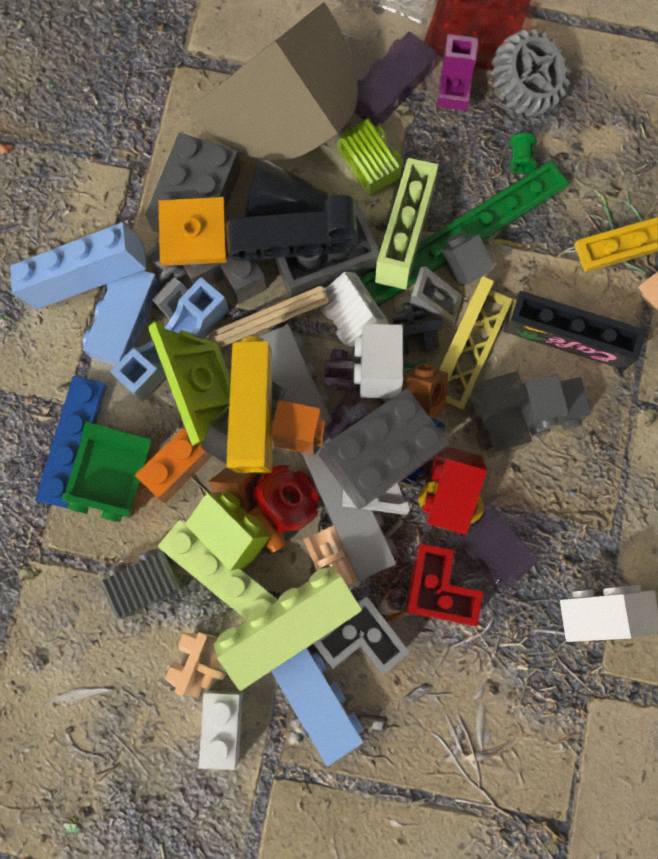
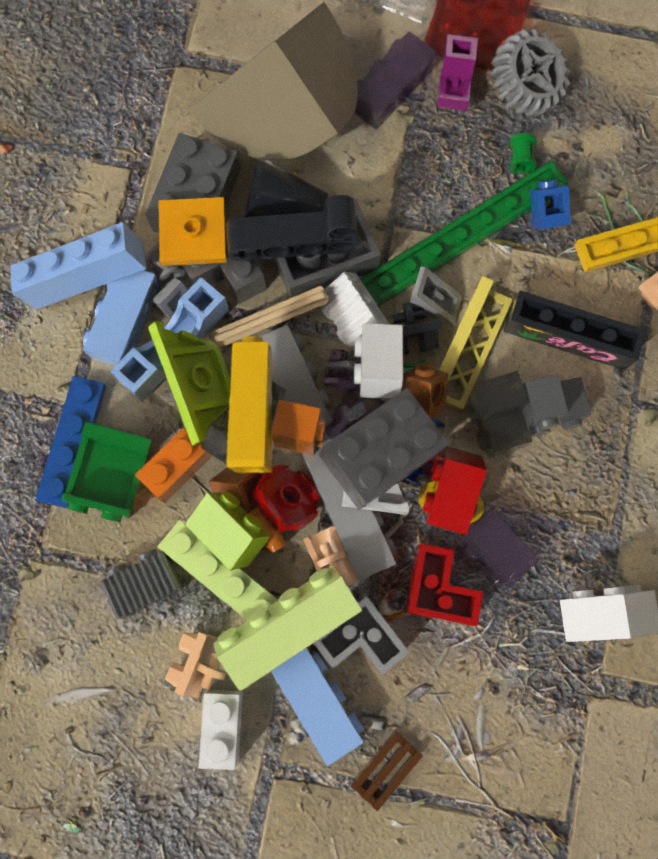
(367, 794): none -> reddish brown tile
(369, 156): lime brick -> none
(406, 223): yellowish green brick -> none
(466, 257): dark grey brick -> none
(557, 211): none -> blue brick

